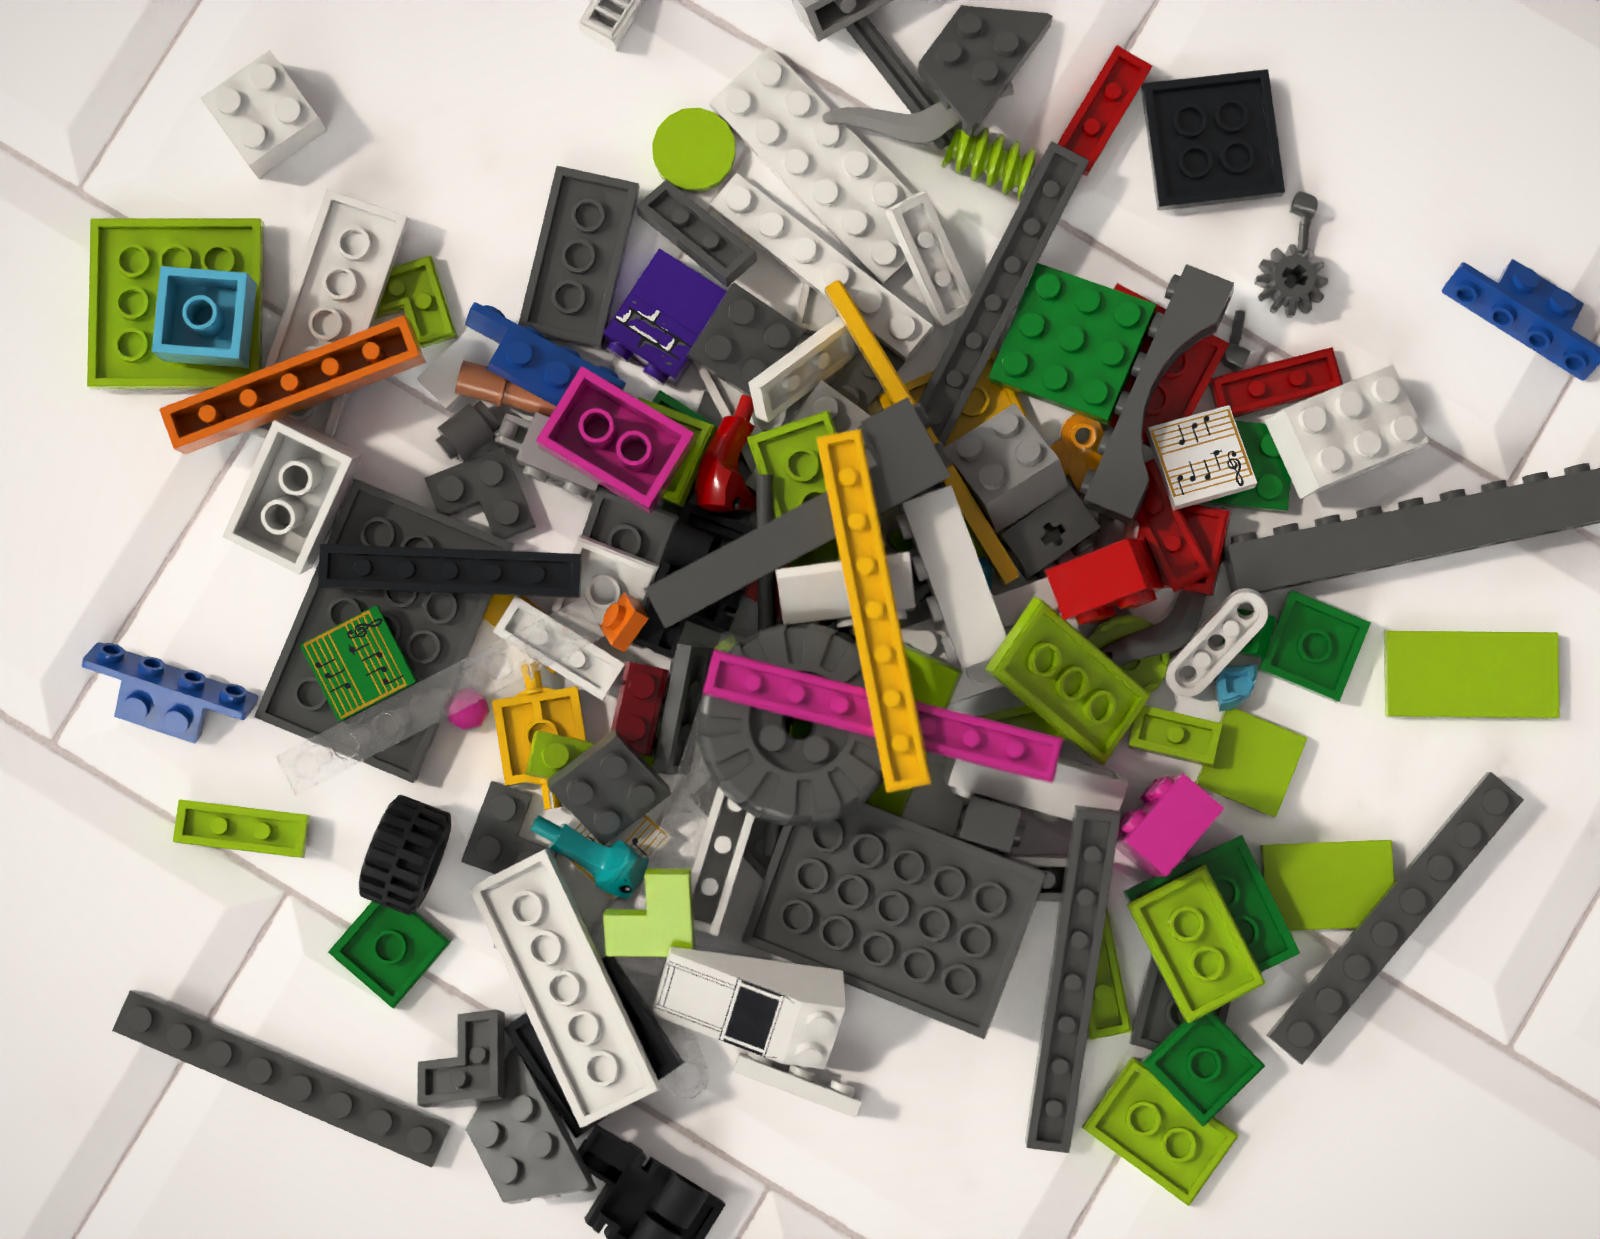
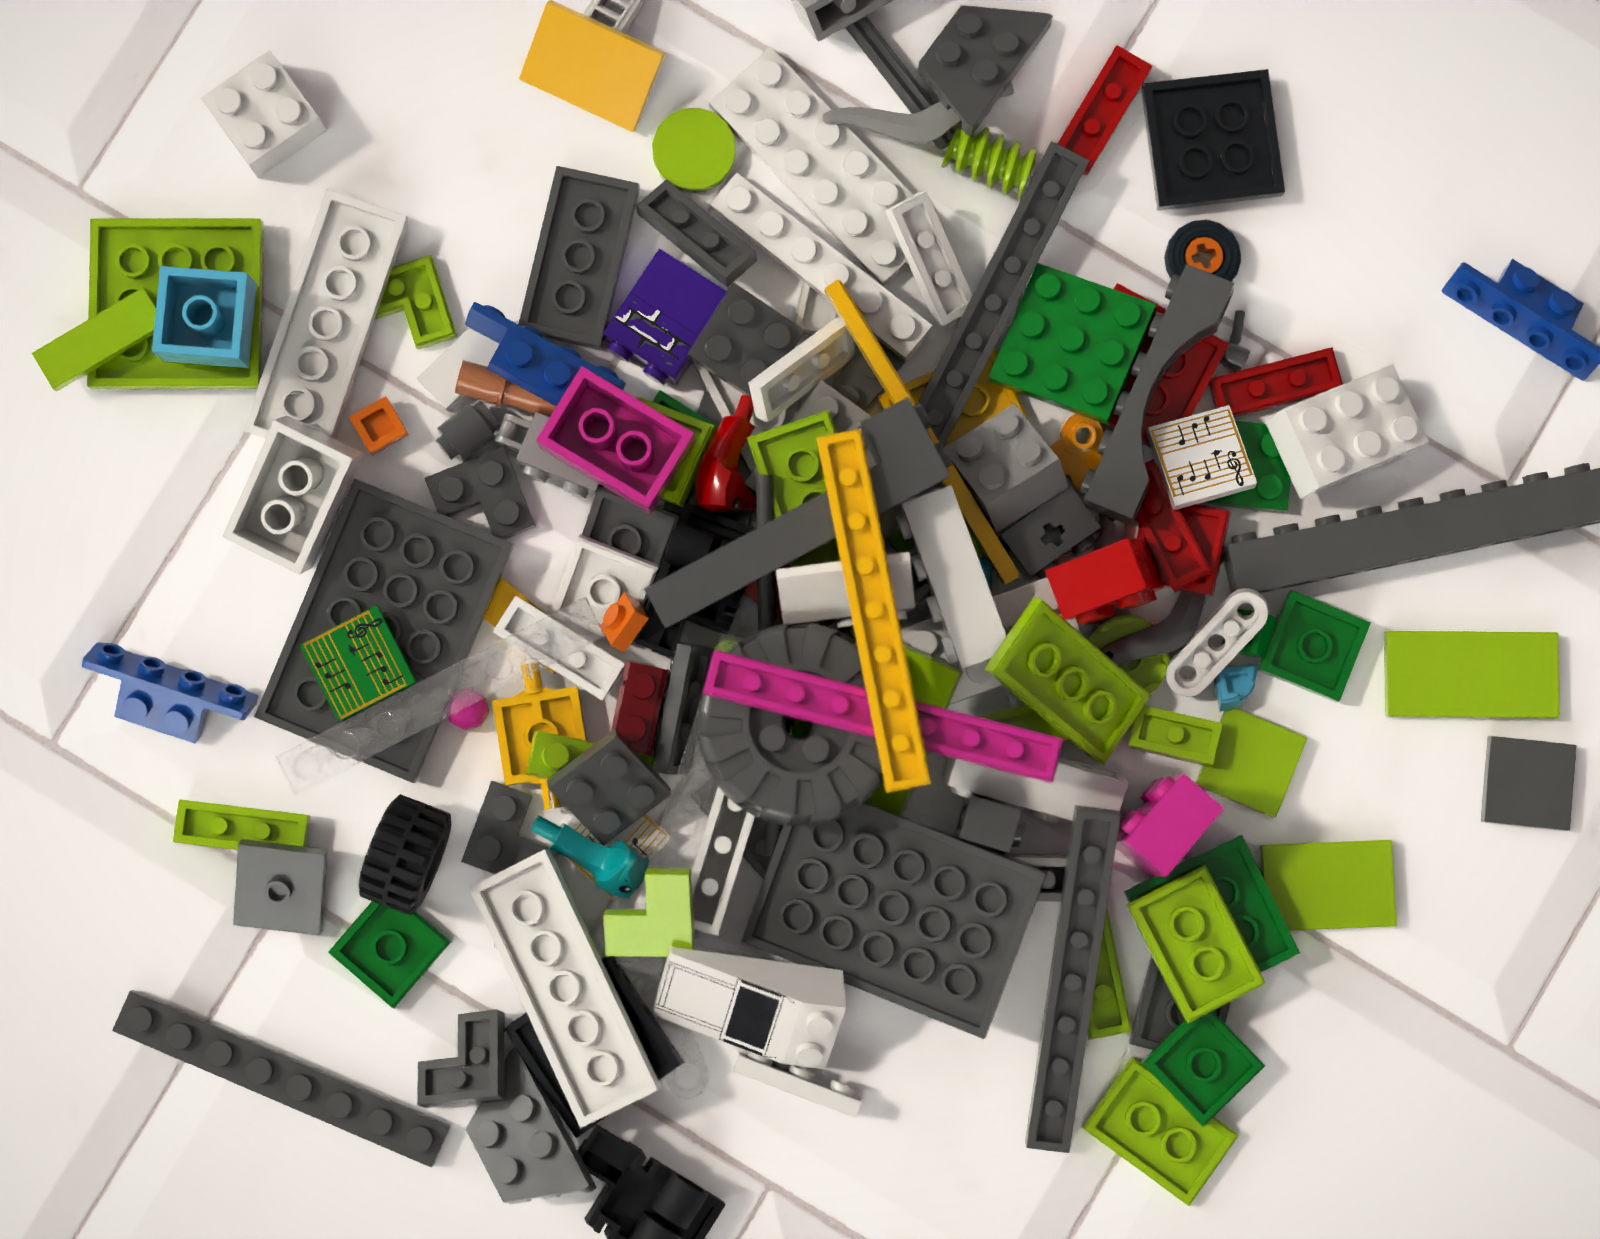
(97, 340): none -> lime tile
(280, 887): none -> plate
(292, 385): orange brick -> none
(378, 426): none -> orange plate
(450, 570): black plate -> none
(591, 65): none -> yellow tile
(1211, 238): none -> black bush
(1304, 206): dark grey hand -> none
(1305, 287): dark grey gear -> none
(1394, 917): dark grey plate -> none
(1528, 783): none -> dark grey tile

